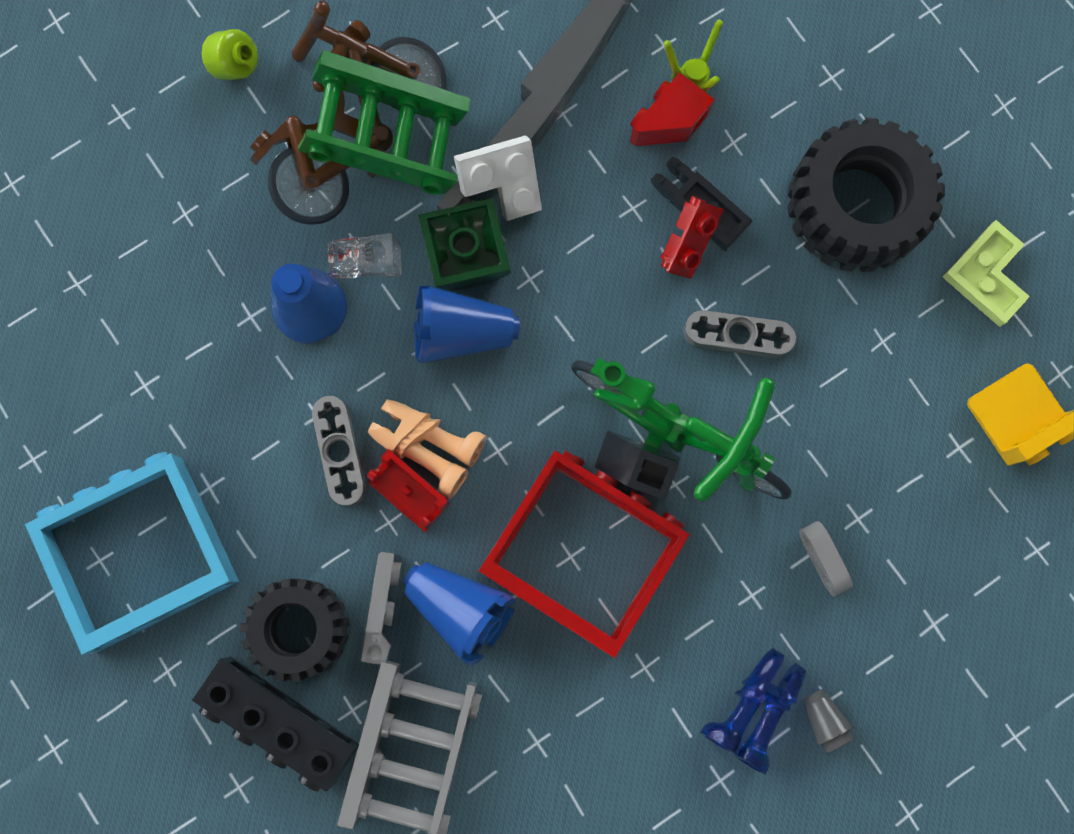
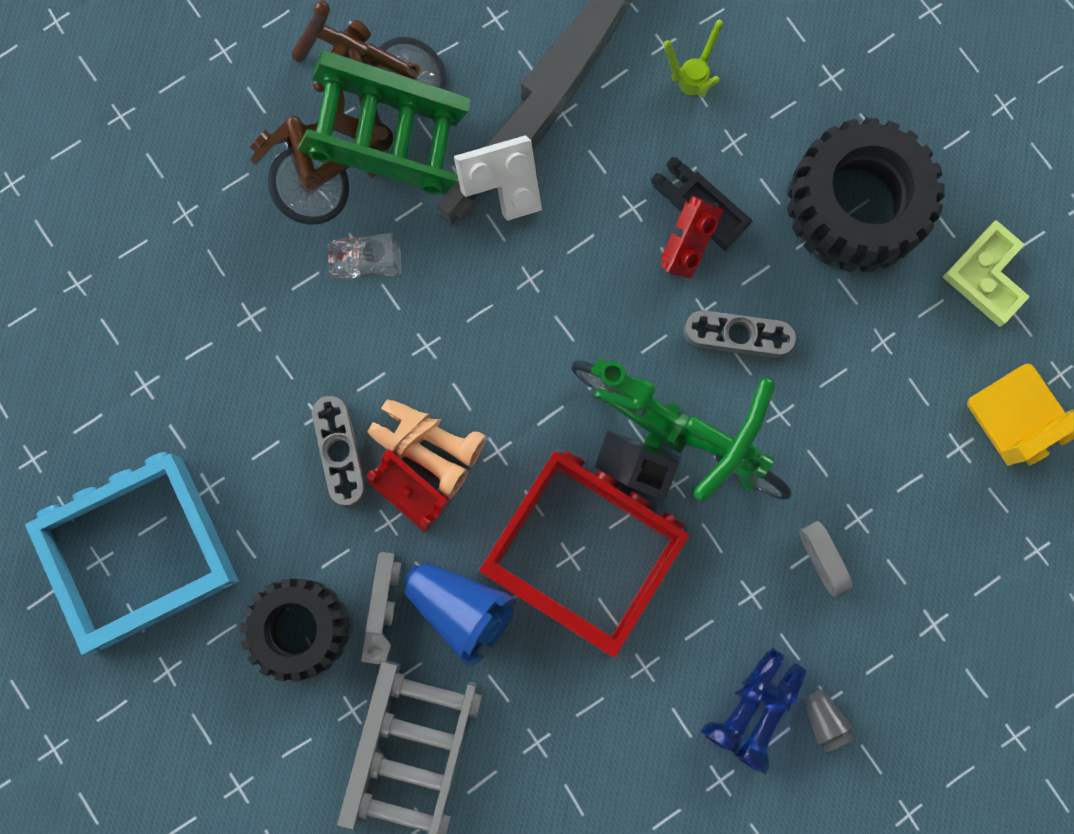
(229, 54): lime head -> none
(275, 723): black brick -> none
(306, 303): blue cone -> none
(459, 325): blue cone -> none
(464, 246): dark green slope -> none
(674, 115): red slope -> none

